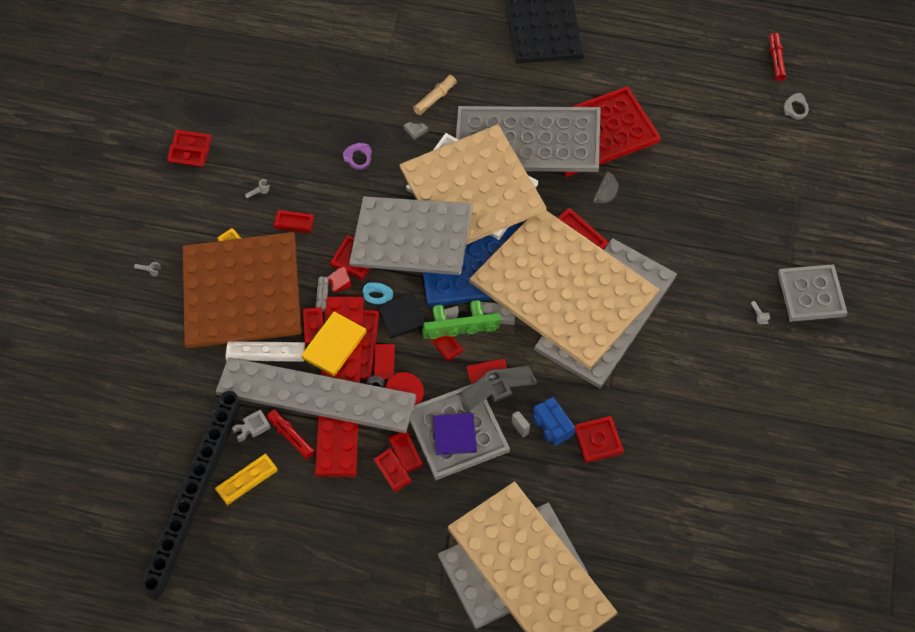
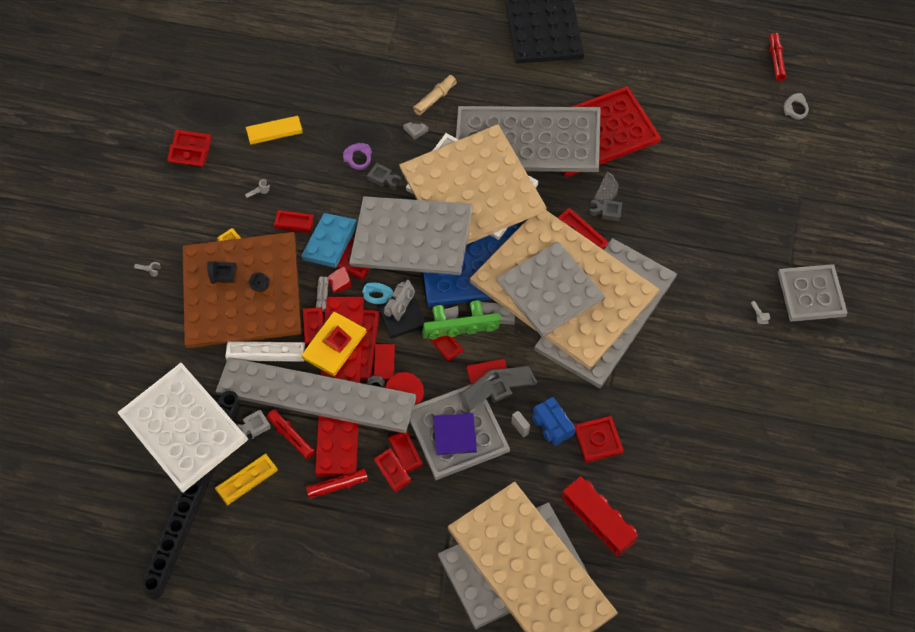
(182, 427): none -> white plate
(221, 272): none -> black tile
(259, 282): none -> black tile
(274, 130): none -> yellow tile
(329, 240): none -> dark azure plate
(334, 484): none -> red pin
(337, 339): none -> red slope
(381, 175): none -> dark grey plate
(403, 294): none -> light grey hinge
(550, 289): none -> light grey plate
(599, 516): none -> red brick
(609, 209): none -> dark grey plate

